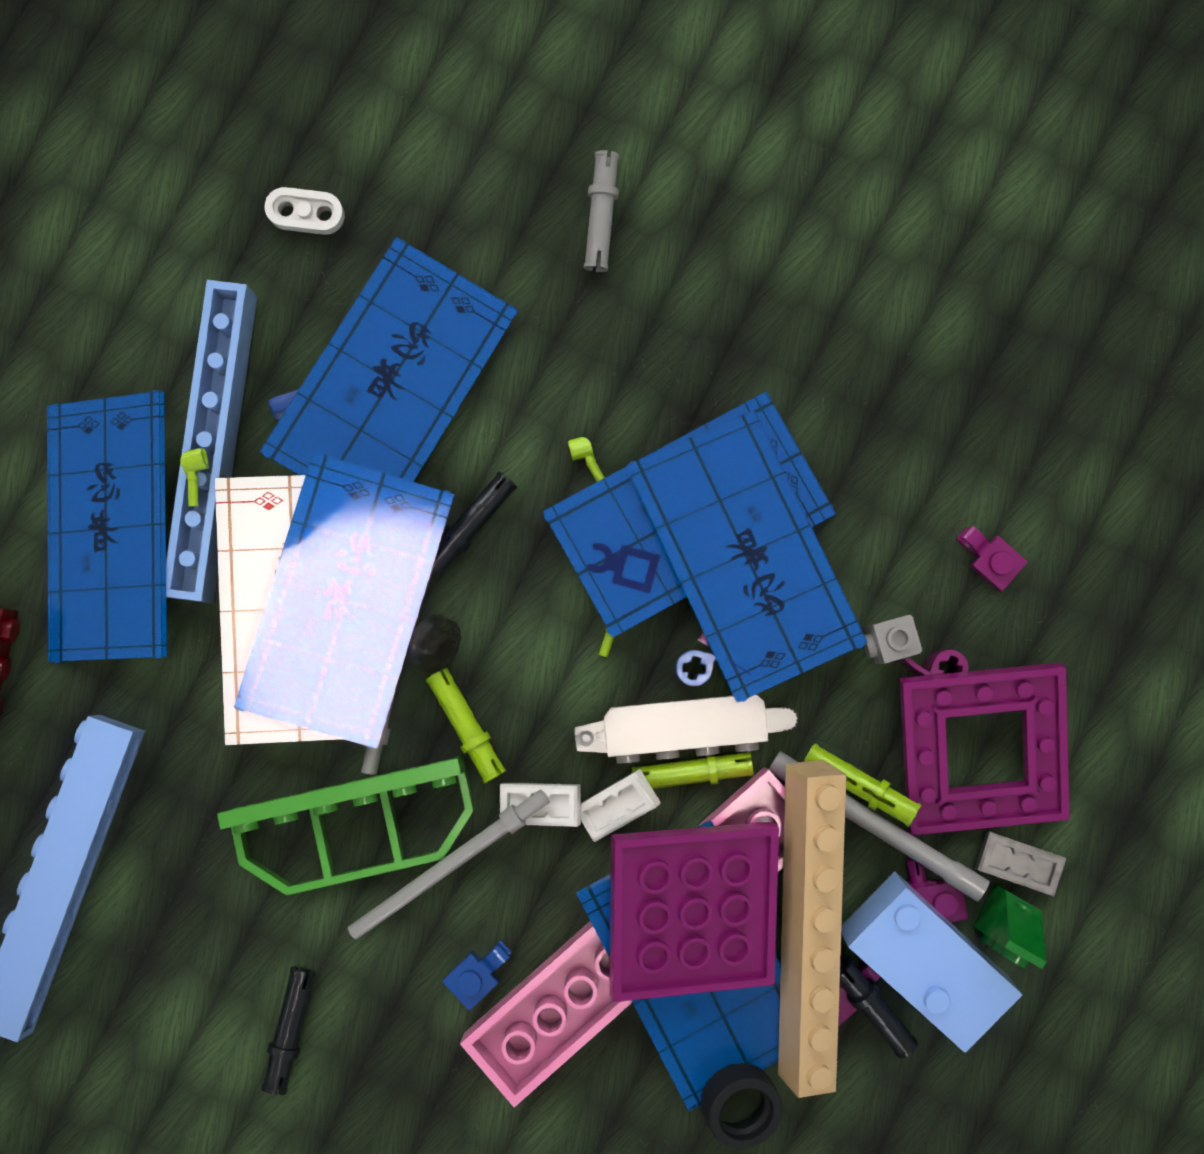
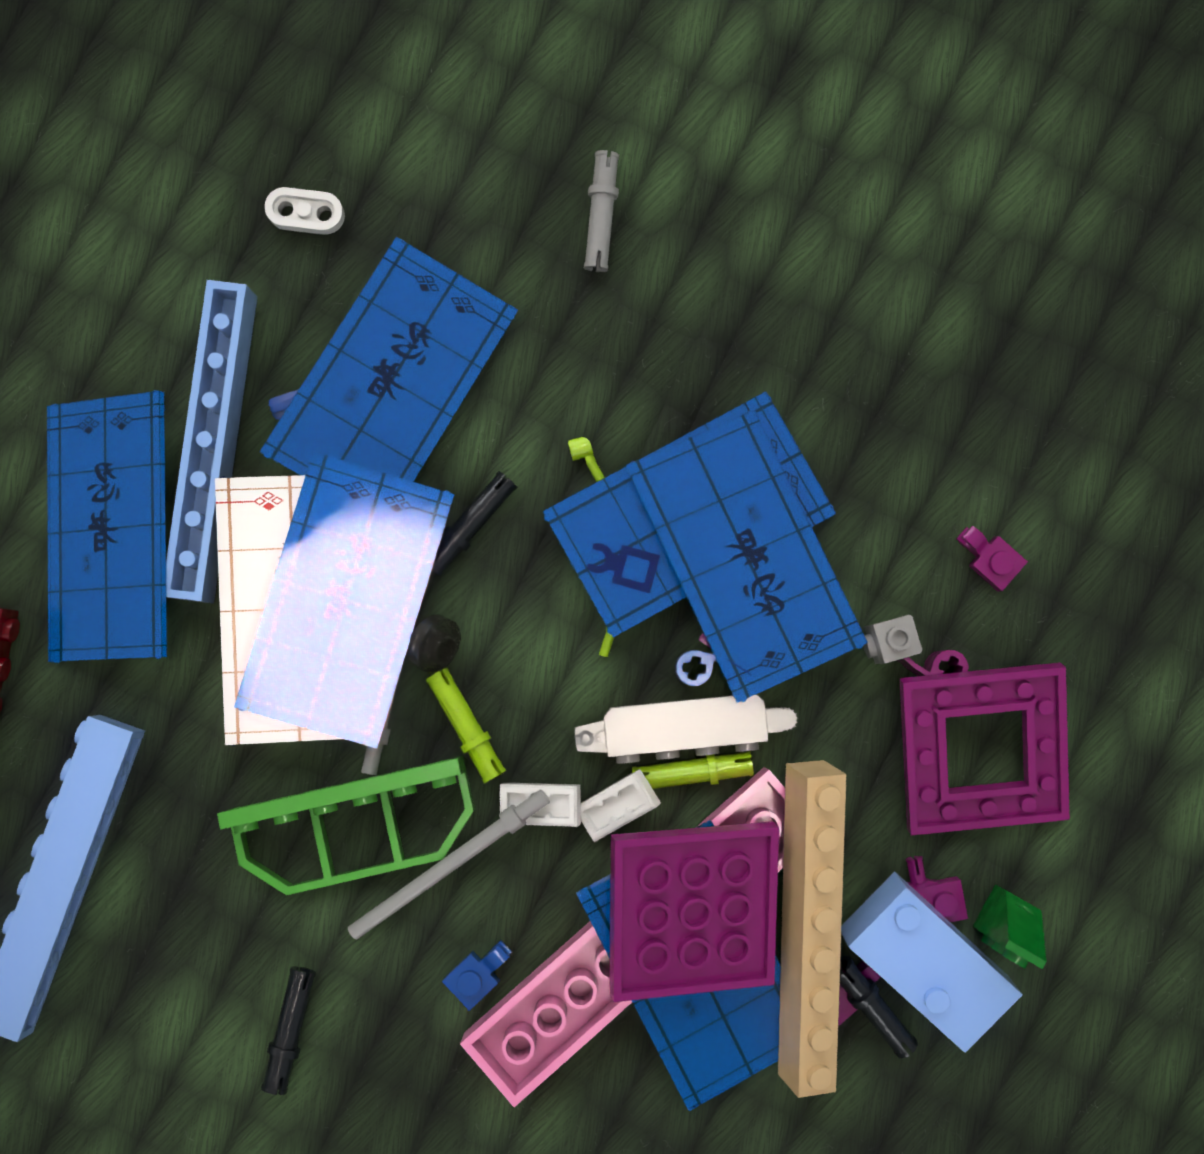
(192, 462): lime hand -> none
(760, 1124): black tyre -> none
(869, 789): lime pin -> none
(951, 871): light grey piece -> none
(1020, 863): flat silver plate -> none

